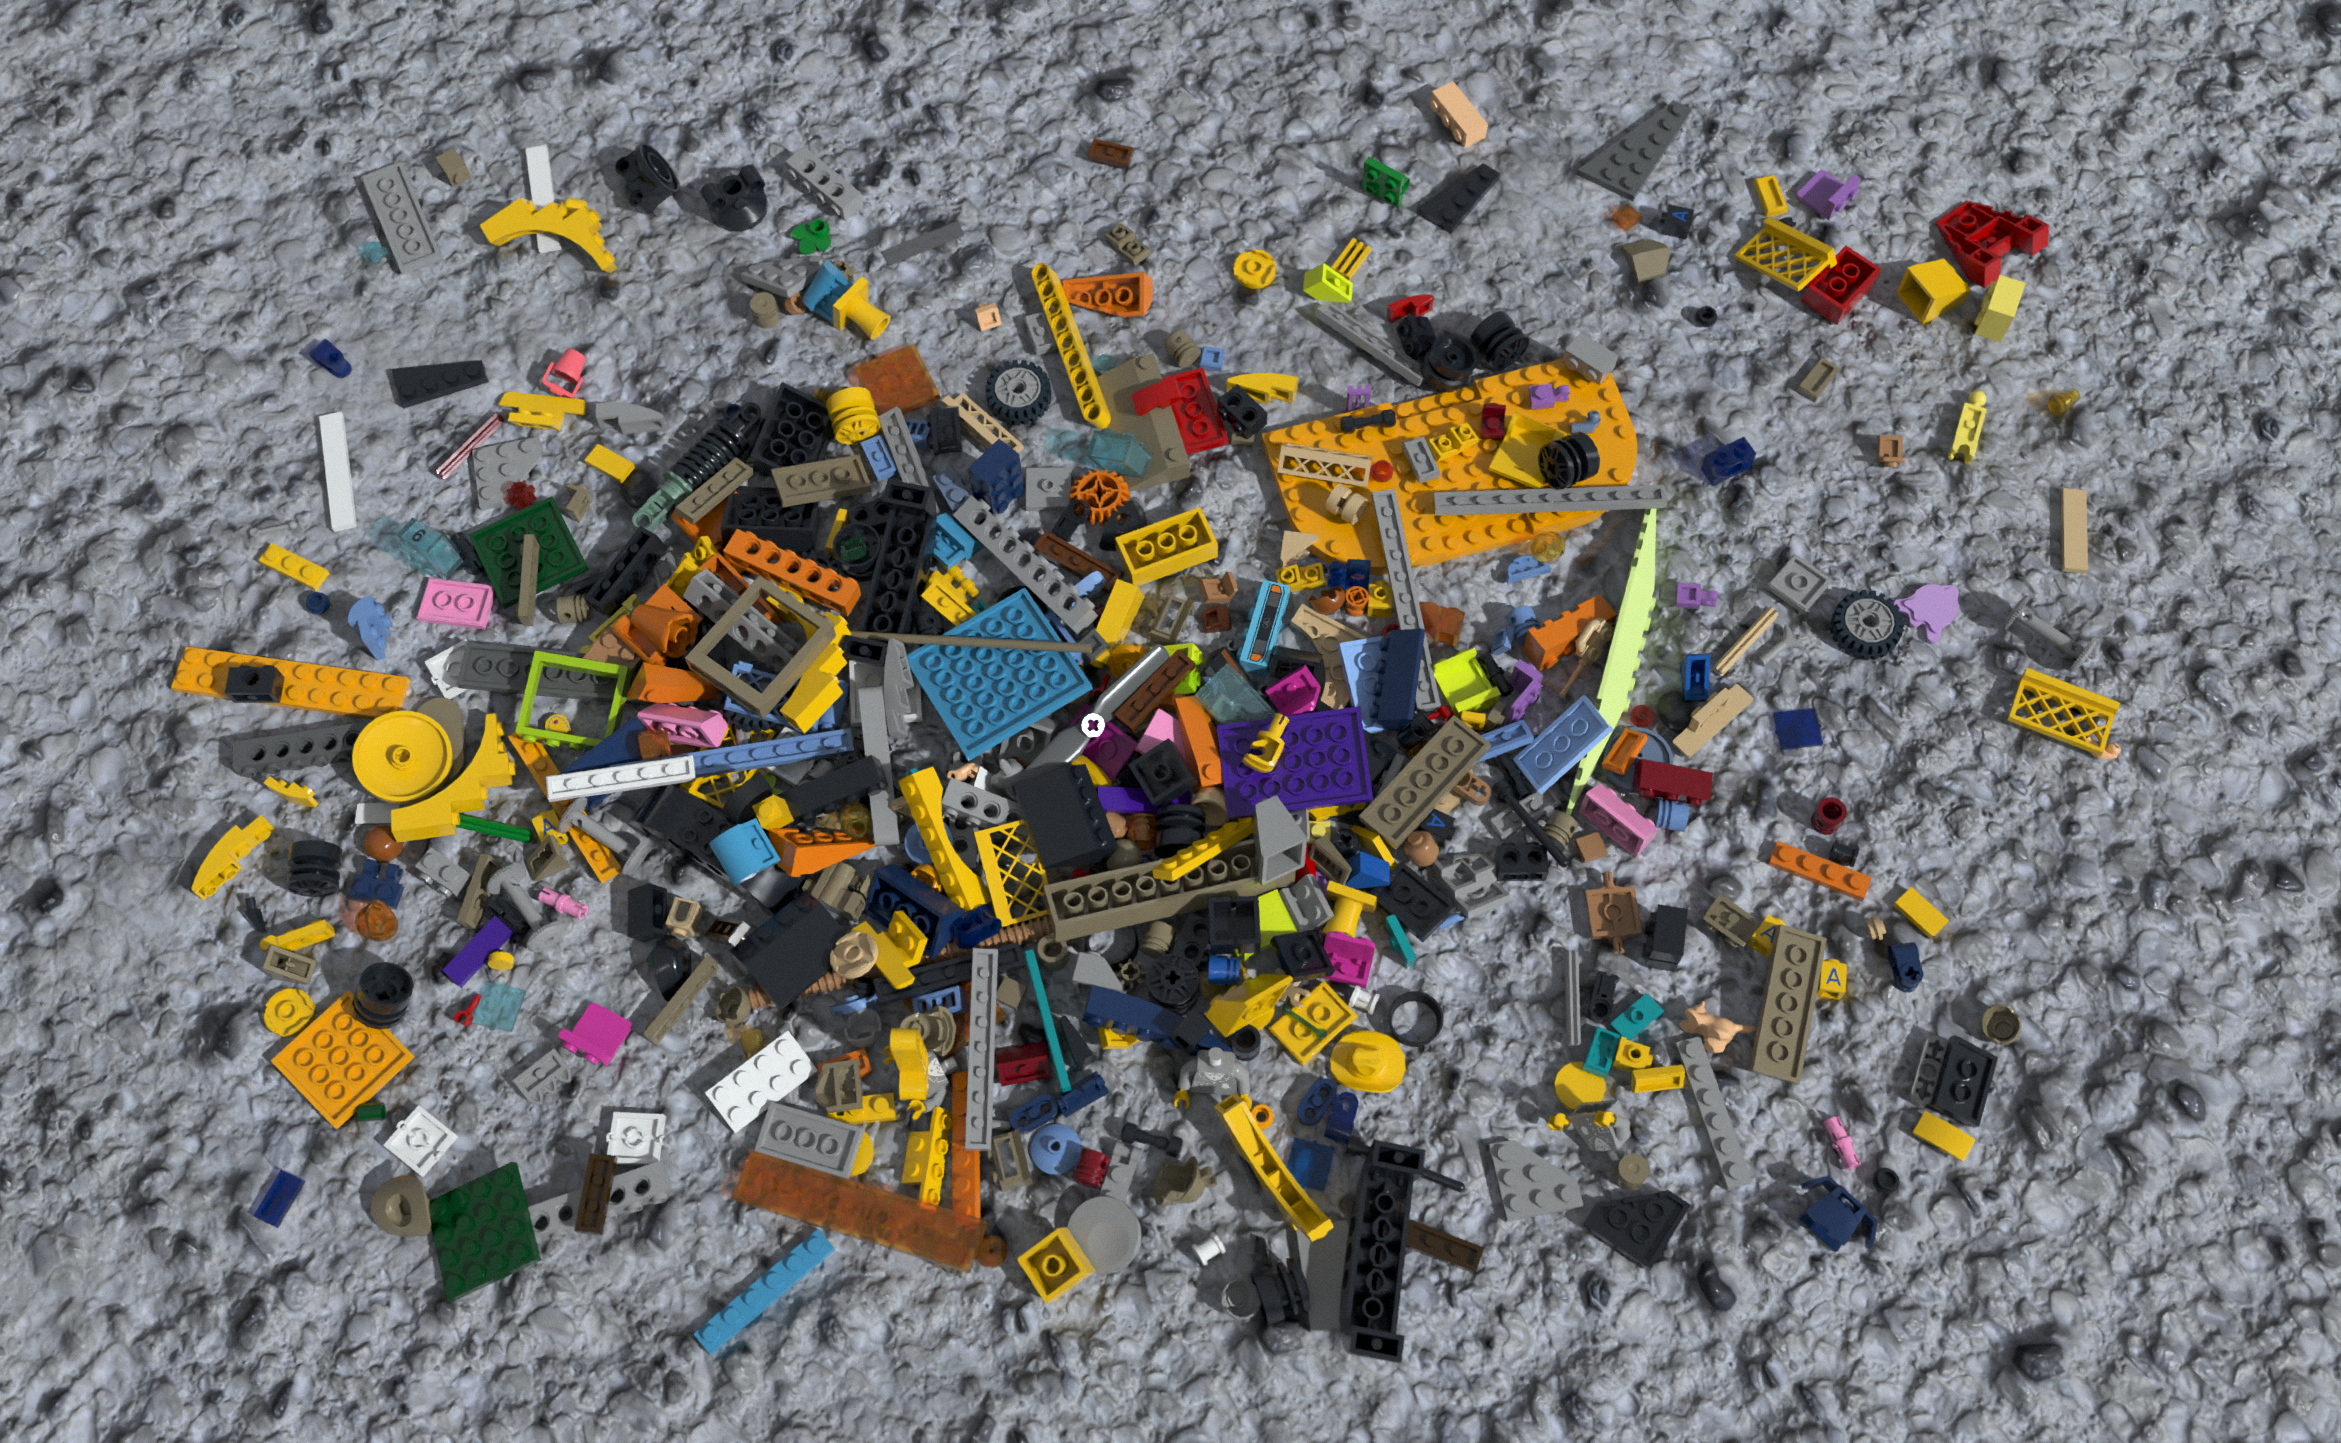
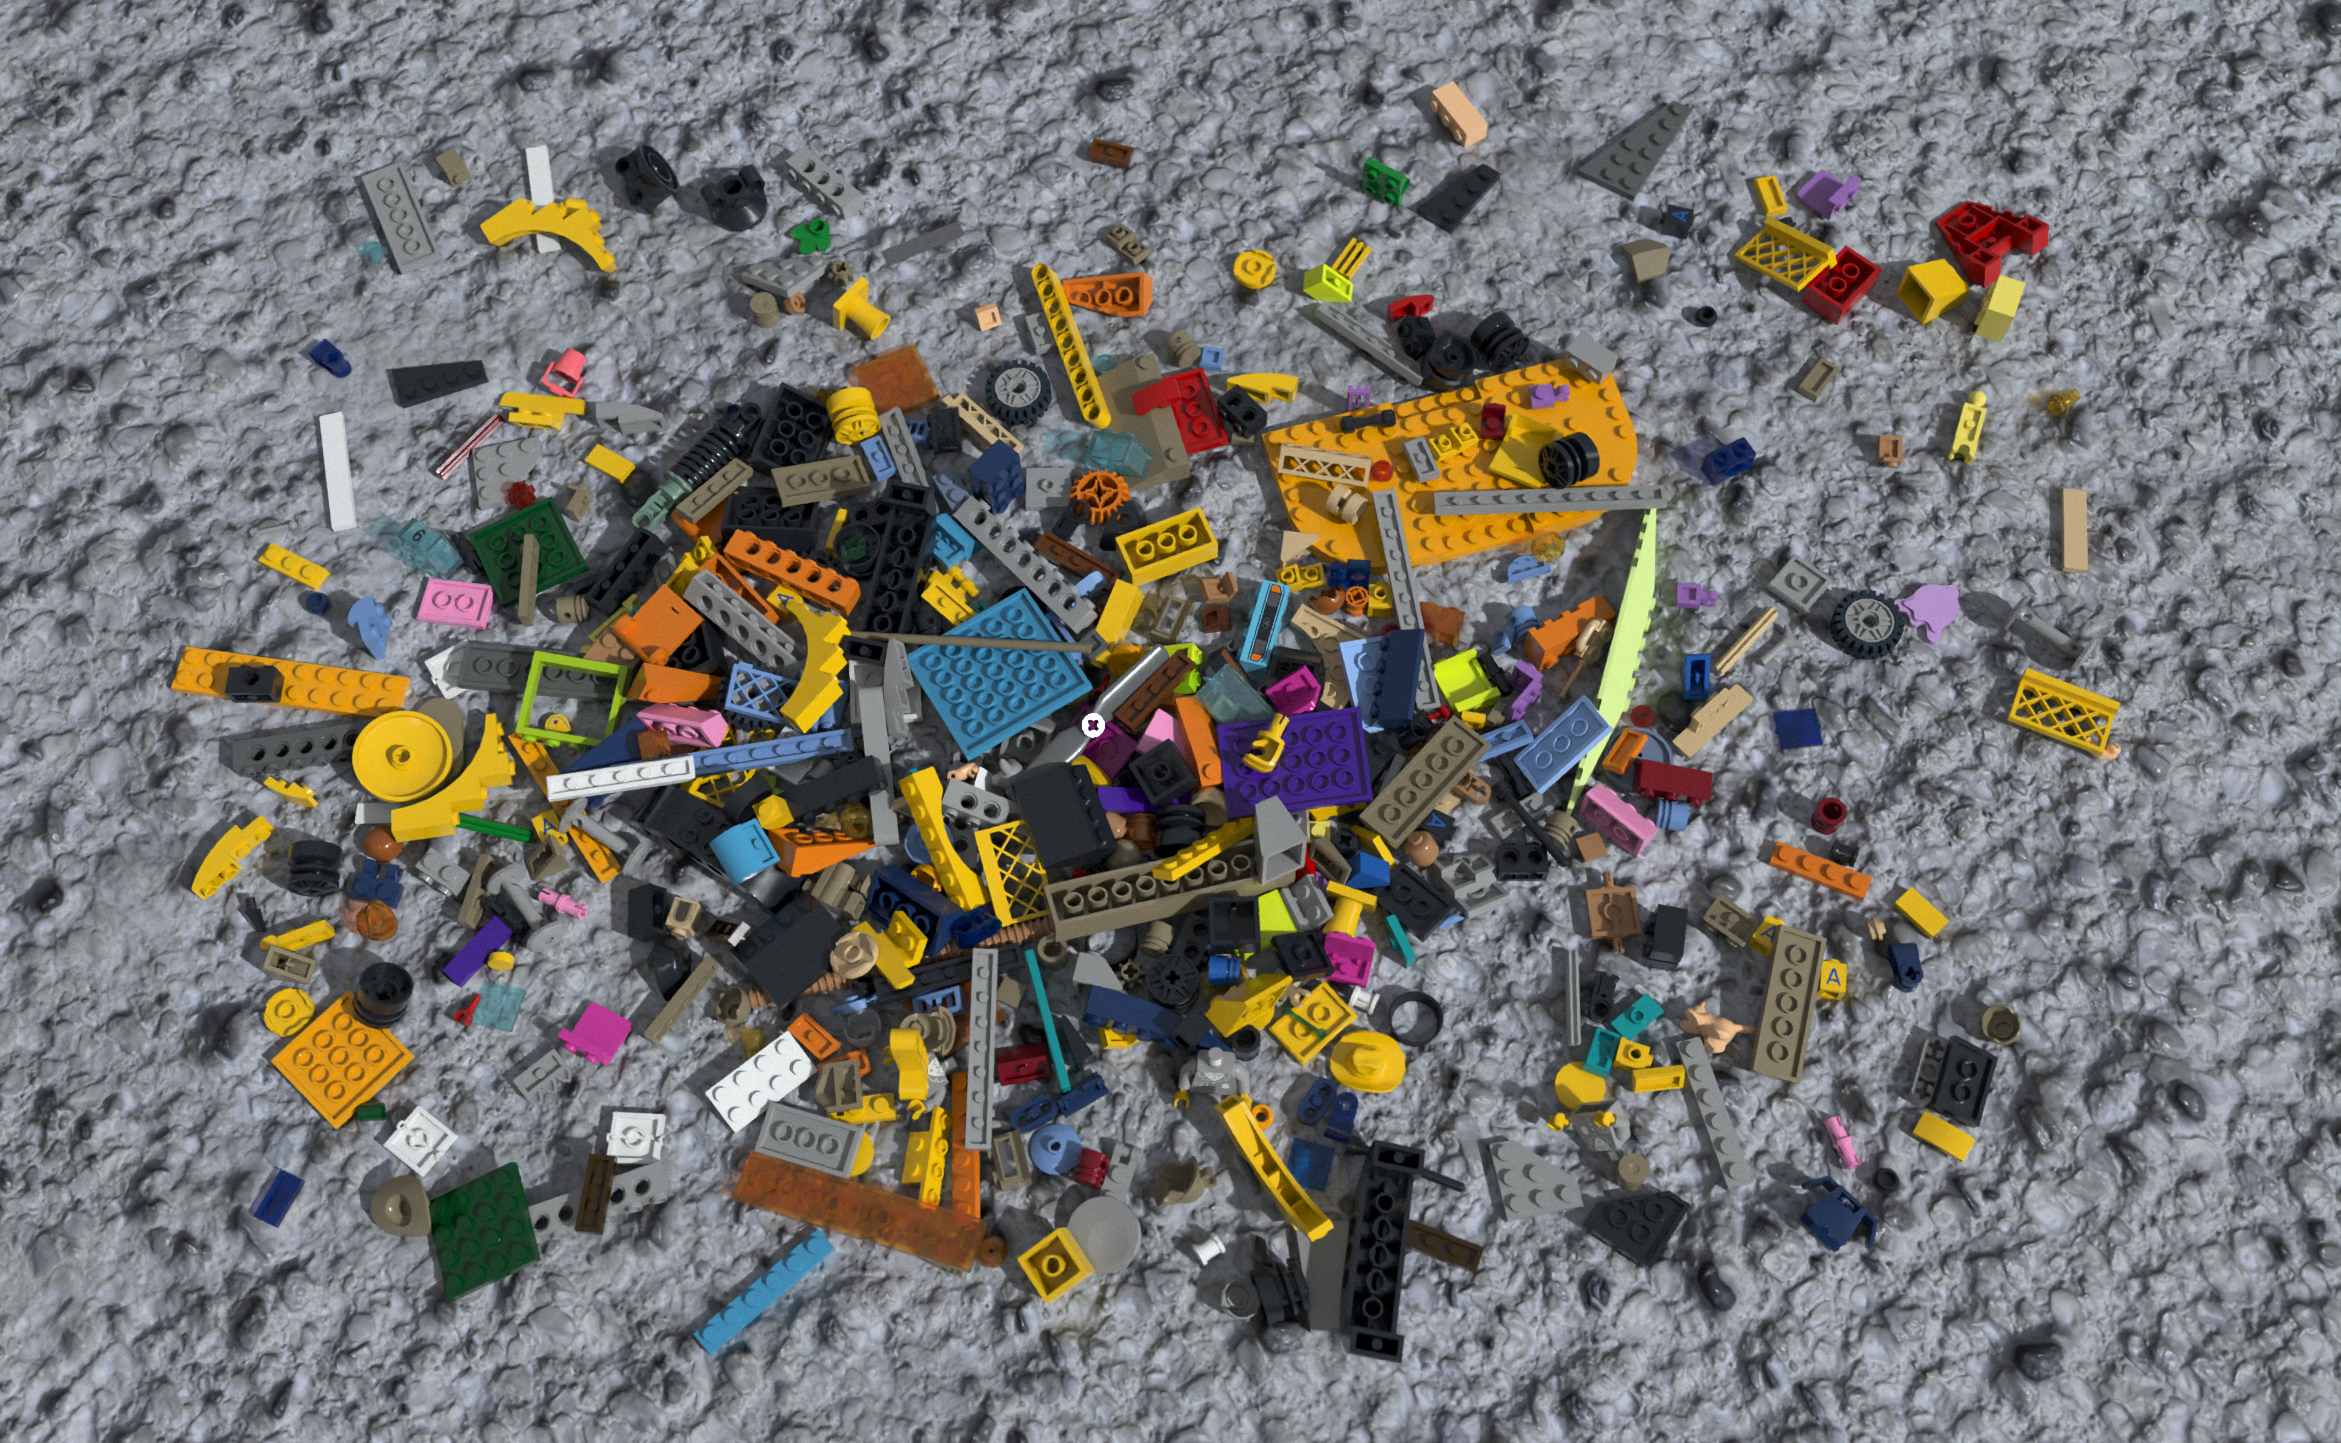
(666, 628): orange cone -> none
(734, 687): dark tan window -> none
(813, 1037): none -> orange plate
(826, 290): dark azure brick -> none
(1132, 1134): black piece -> none
(1588, 425): sand blue arm -> none
(1626, 217): clear orange tile -> none

